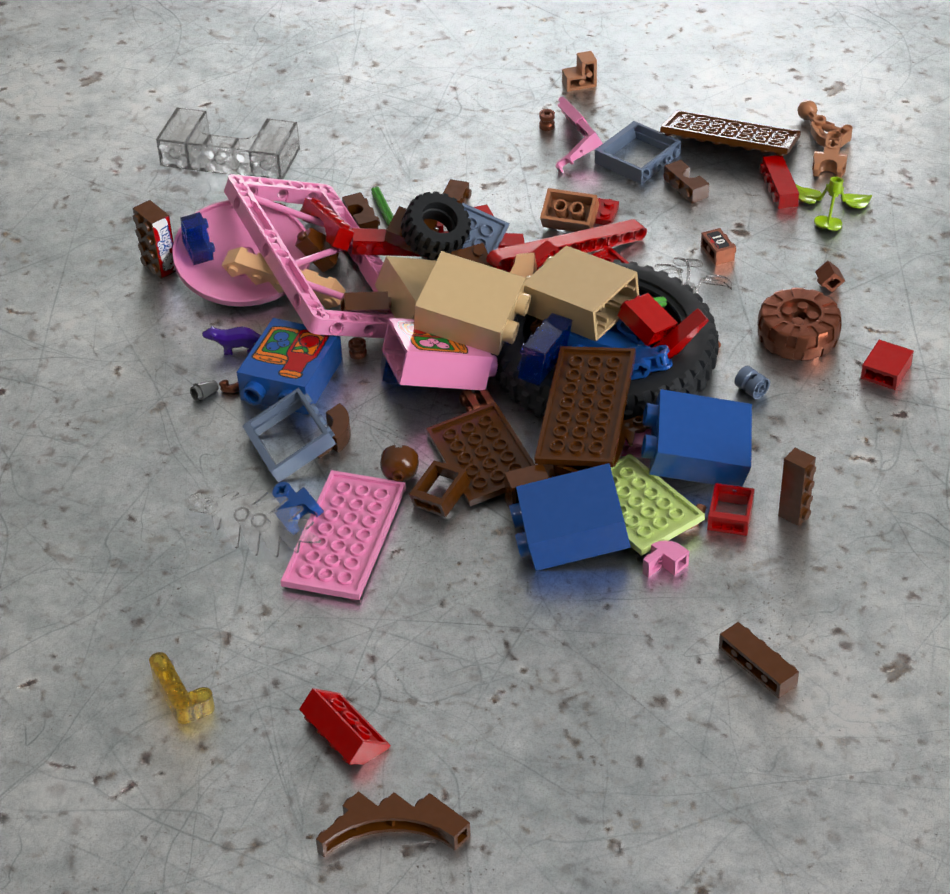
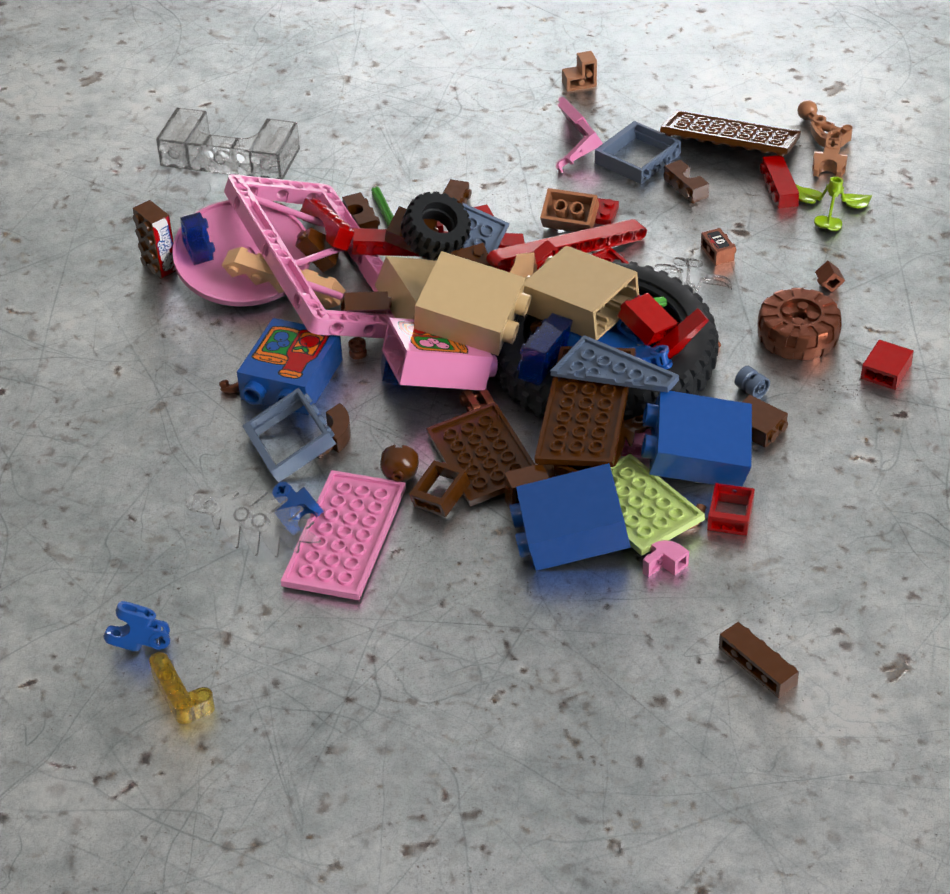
(140, 628): none -> blue piece
(201, 390): dark grey cone -> none
(232, 338): dark purple animal -> none
(343, 726): red slope -> none
(394, 814): reddish brown arch -> none
(547, 119): copper wheel -> none
(604, 364): none -> sand blue wing
(766, 421): none -> reddish brown brick
(797, 486): reddish brown brick -> none

